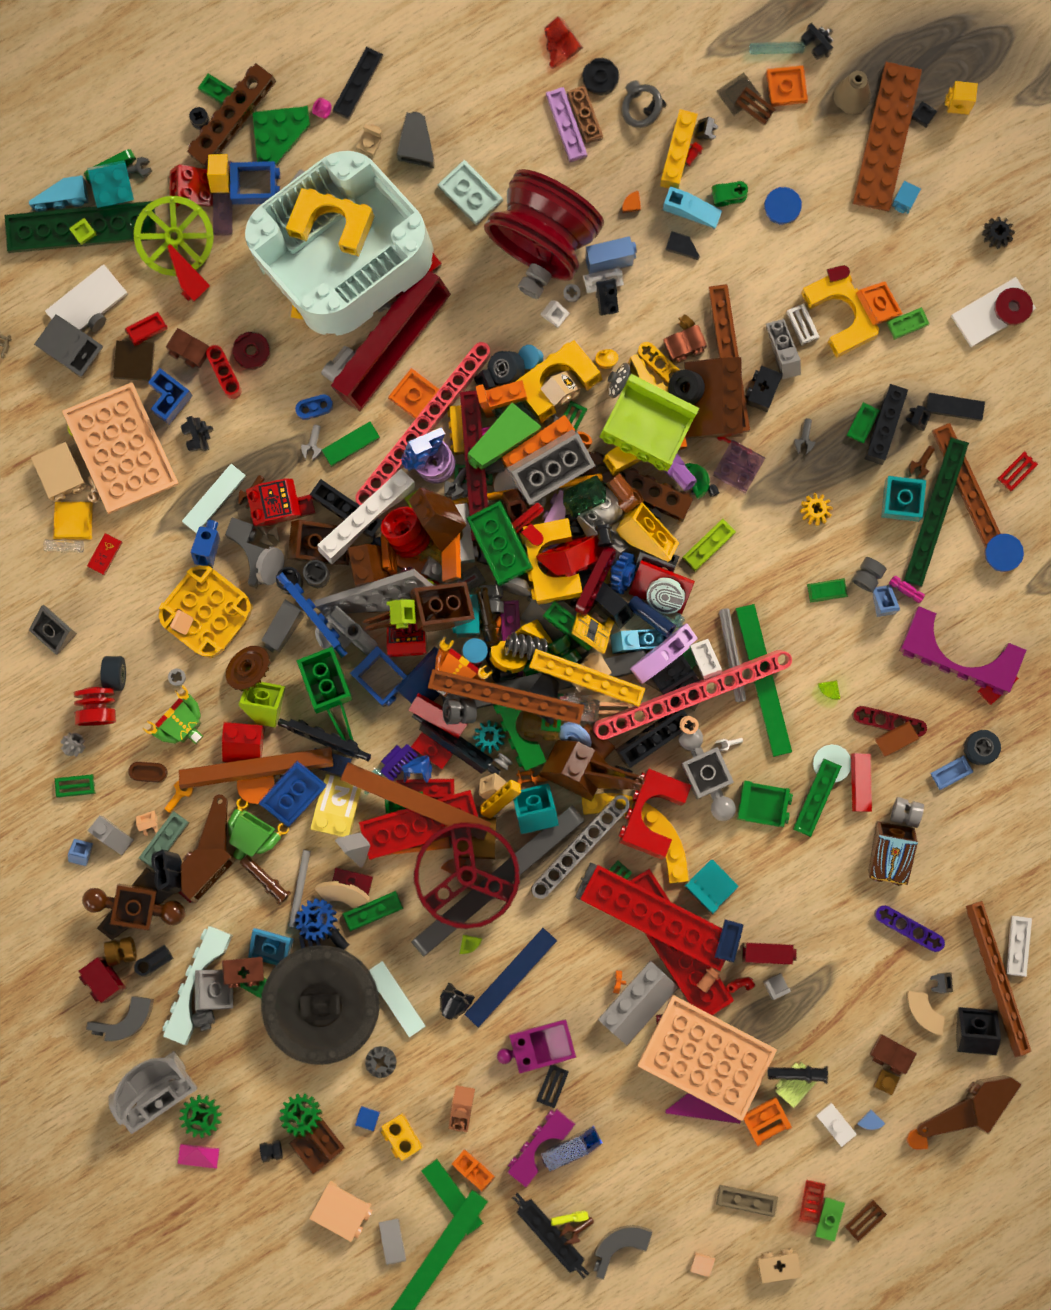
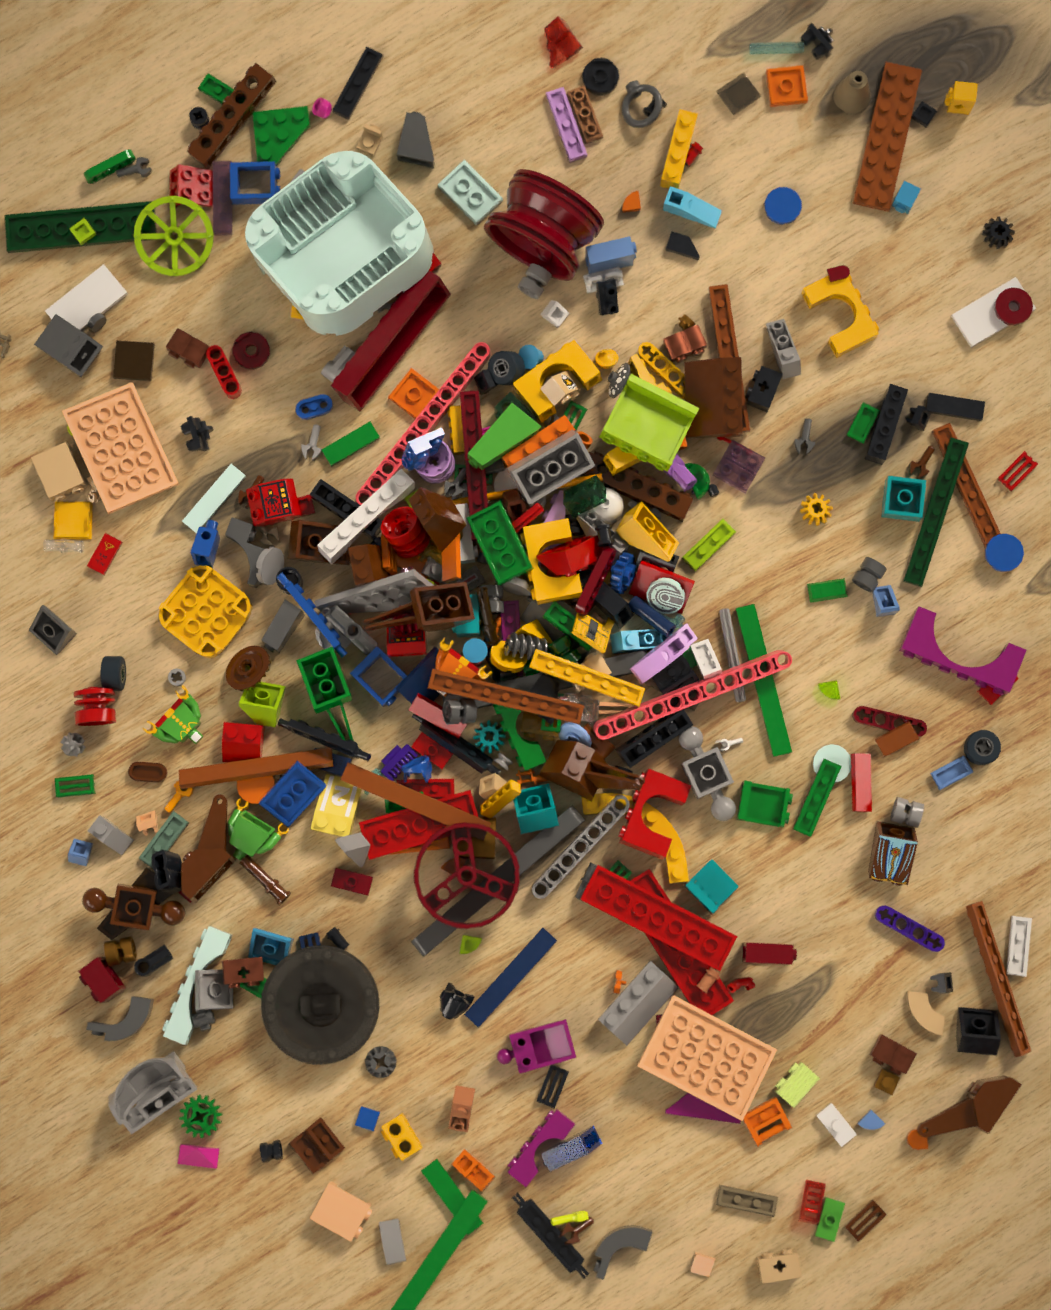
(61, 194): medium azure slope -> none
(110, 184): teal brick -> none
(146, 328): red tile -> none
(173, 396): blue brick -> none
(181, 622): light nougat slope -> none
(189, 280): red slope -> none
(218, 173): yellow slope -> none
(292, 1115): green gear -> none
(299, 888): light grey bar -> none
(313, 204): yellow arch -> none
(316, 574): dark grey wheel -> none
(324, 920): blue gear -> none
(340, 892): tan tile -> none
(372, 911): green tile -> none
(397, 1000): light aqua tile -> none
(402, 613): lime brick -> none
(500, 396): orange bracket -> none
(533, 535): red piece -> none
(567, 296): light grey bush -> none
(627, 497): dark orange piece -> none
(692, 720): light nougat bush -> none
(696, 383): black tyre -> none
(705, 128): black tile -> none
(727, 194): green piece -> none
(729, 940): dark blue tile -> none
(746, 90): reddish brown tile -> none
(776, 986): light grey panel -> none
(807, 1074): black pin -> none
(808, 339): white tile -> none
(879, 303): orange tile -> none
(906, 589): dark pink axle -> none
(907, 323): bright green plate -> none

